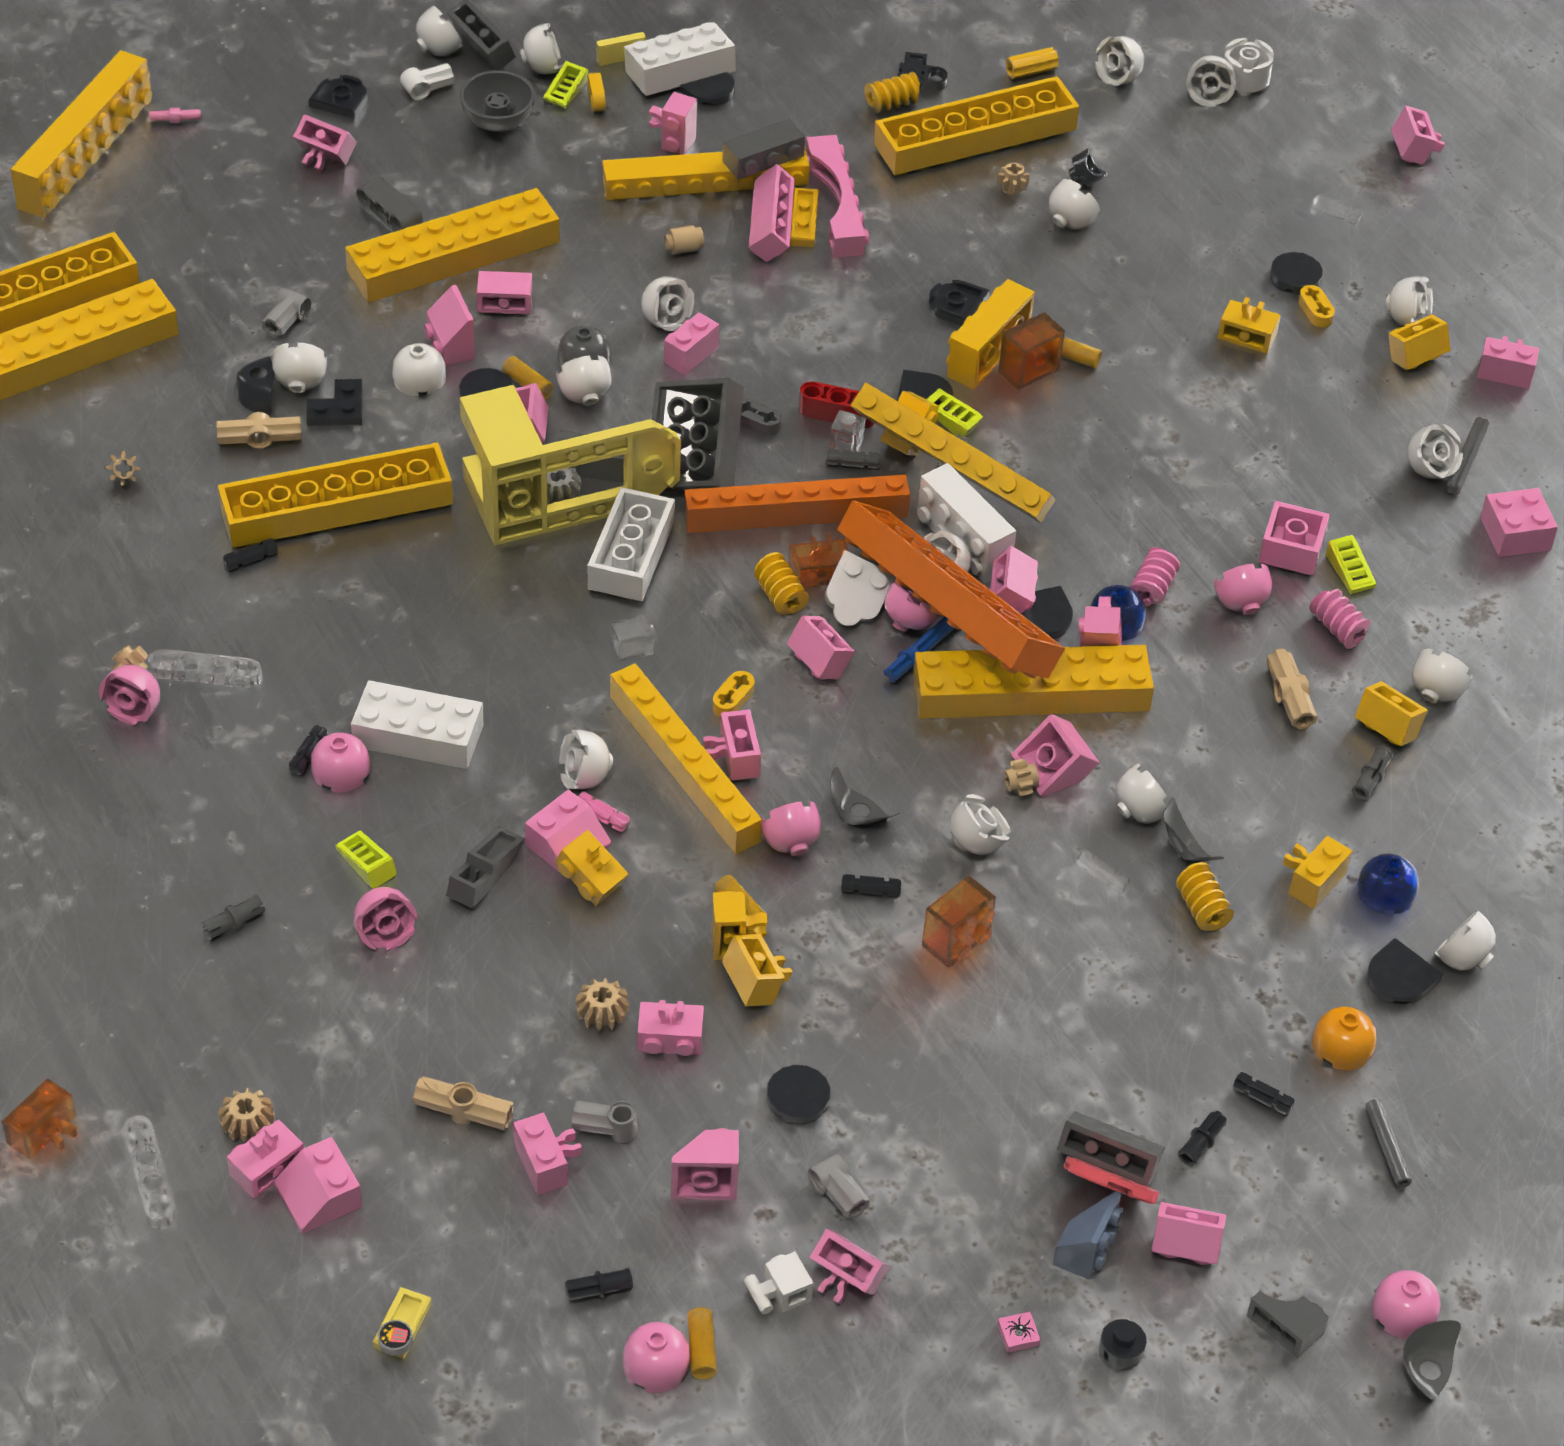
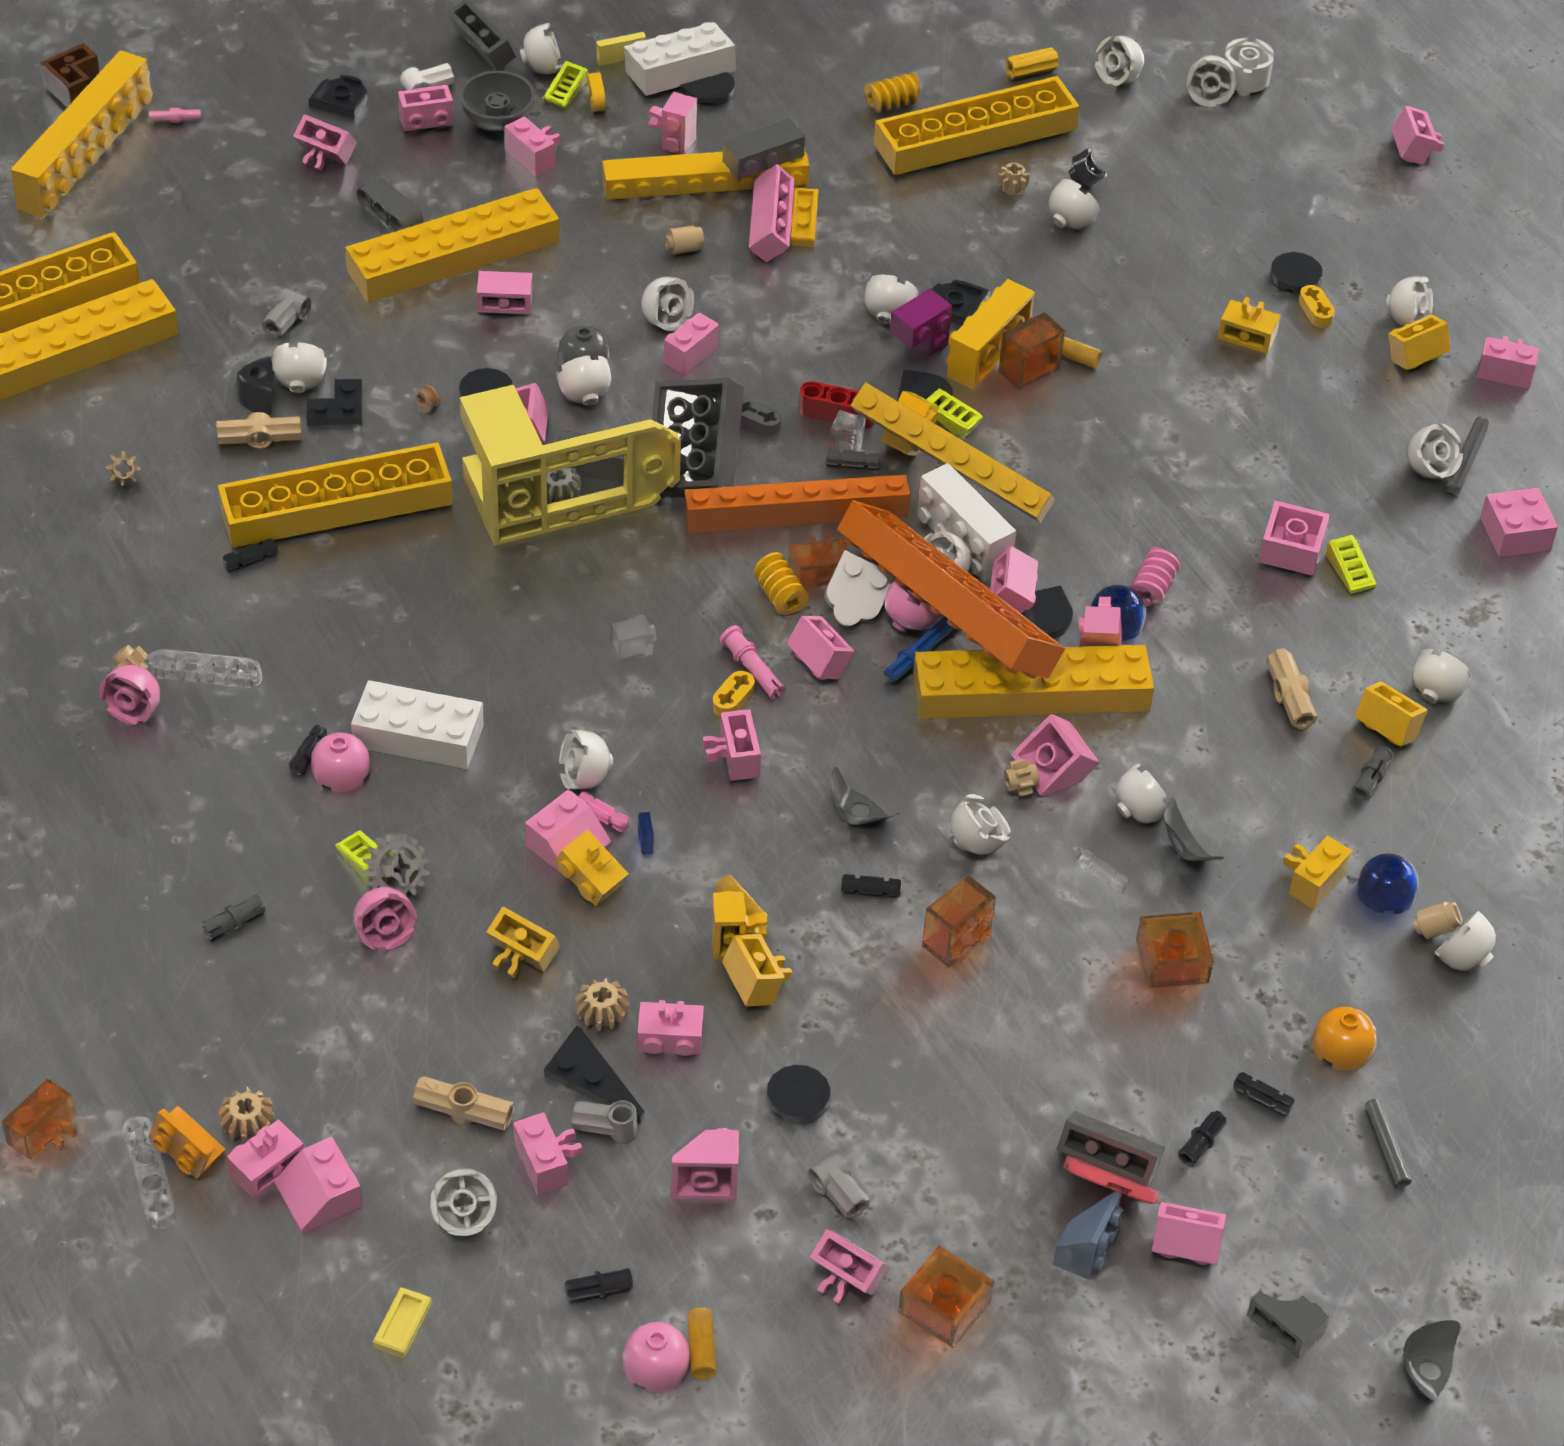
(70, 72): none -> reddish brown brick
(185, 1142): none -> light orange bracket
(388, 856): none -> light grey gear
(395, 1337): tile -> none
(419, 369): white cylinder -> none
(425, 108): none -> bright pink brick
(427, 398): none -> medium nougat bush
(437, 34): white cylinder -> none
(451, 327): bright pink slope -> none
(463, 1202): none -> white cylinder
(484, 866): dark grey slope -> none
(522, 940): none -> yellow brick
(527, 377): yellow piece -> none
(531, 145): none -> bright pink brick
(585, 1071): none -> black wing
(631, 544): white brick -> none
(645, 833): none -> clear blue tile
(685, 758): yellow brick -> none
(746, 654): none -> bright pink pin
(784, 1281): white brick -> none
(792, 828): bright pink cylinder -> none
(846, 227): bright pink arch -> none
(885, 295): none -> white cylinder
(917, 63): black piece -> none
(923, 322): none -> magenta brick
(945, 1296): none -> clear orange brick
(1018, 1332): bright pink tile -> none
(1124, 1344): black piece -> none
(1174, 949): none -> clear orange brick
(1204, 897): yellow piece -> none
(1244, 588): bright pink cylinder -> none
(1340, 617): bright pink piece -> none
(1401, 974): black tile -> none
(1405, 1303): bright pink cylinder -> none
(1437, 920): none -> tan brick

